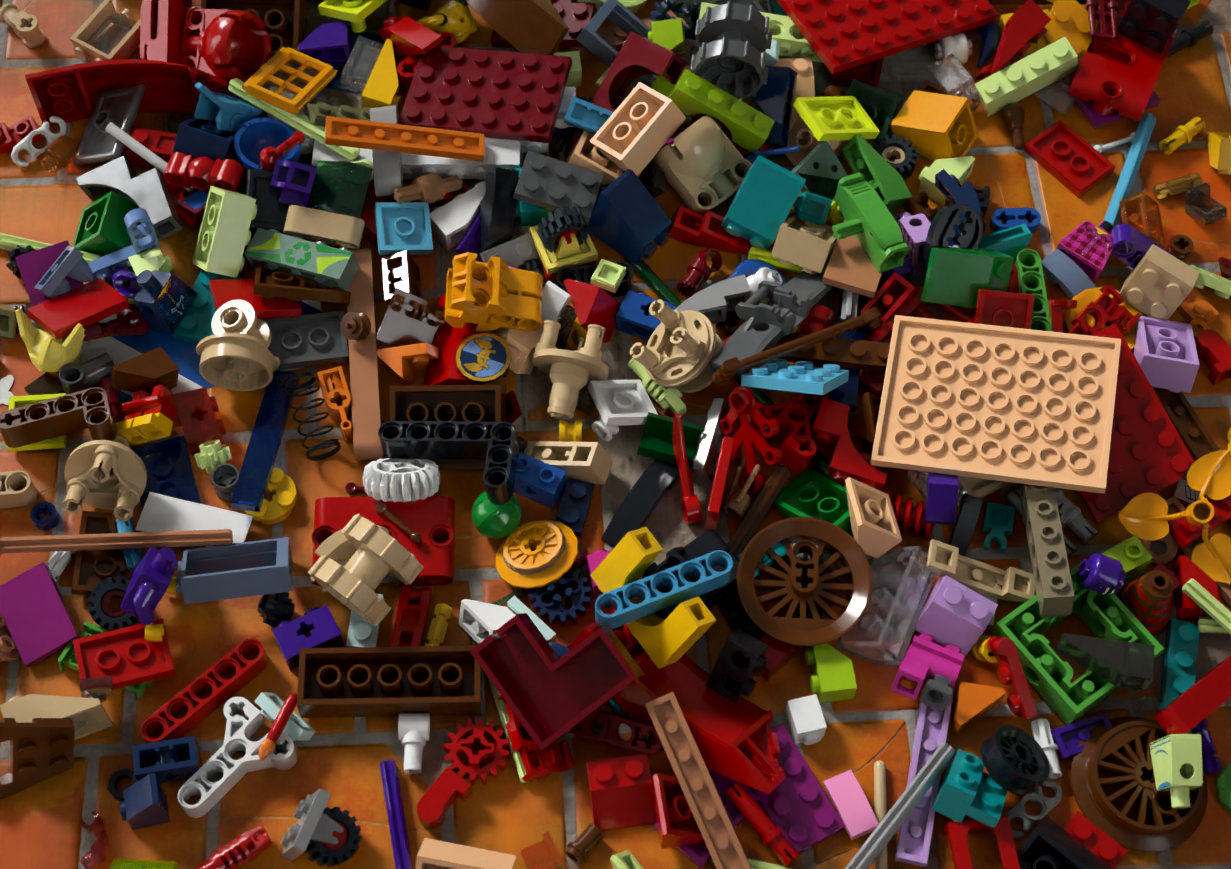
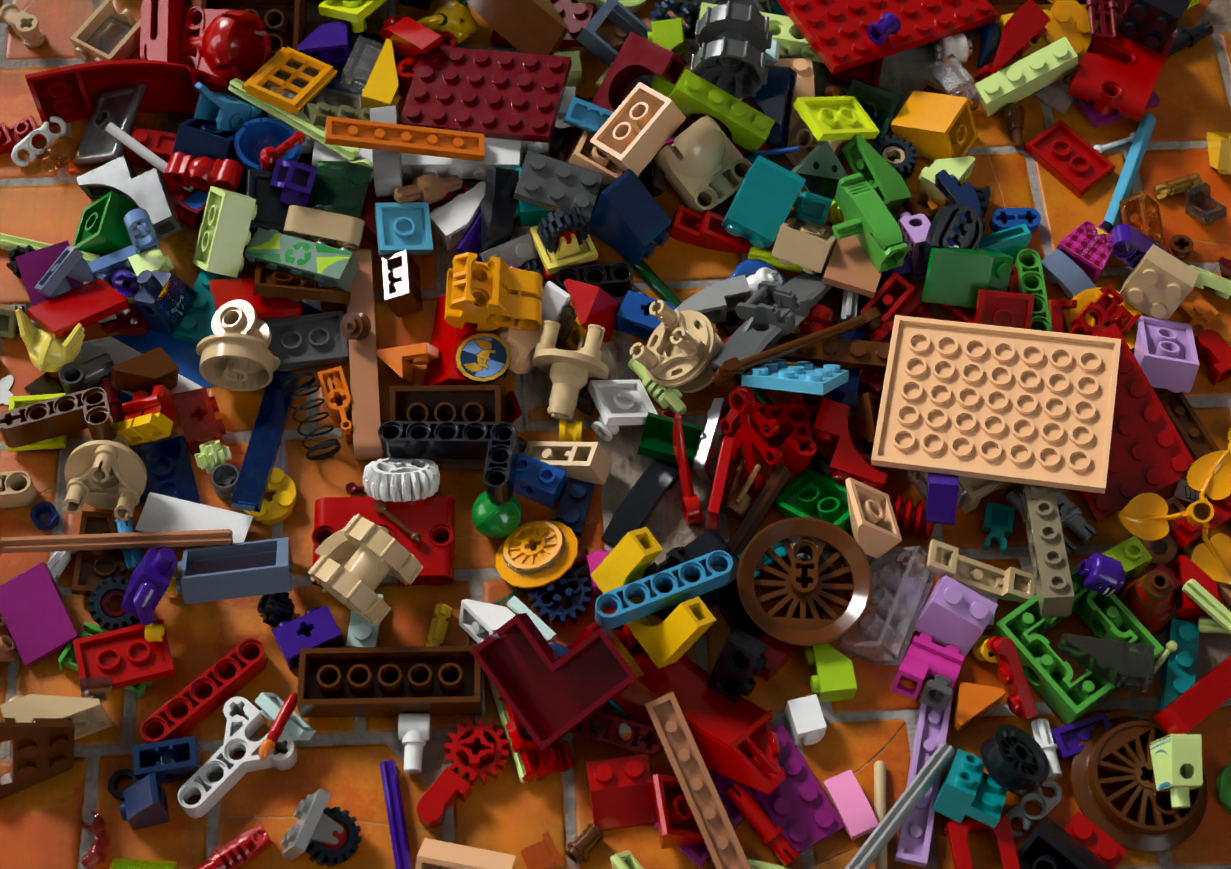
(93, 331): dark red tile -> none
(410, 320): hinge -> none
(411, 618): red plate -> none
(608, 275): yellowish green tile -> none
(699, 272): dark red connector -> none
(880, 30): none -> dark purple bush
(966, 523): black tyre -> none
(1171, 646): none -> yellowish green hinge
(1182, 135): yellow pin -> none
(1210, 763): dark purple axle -> none

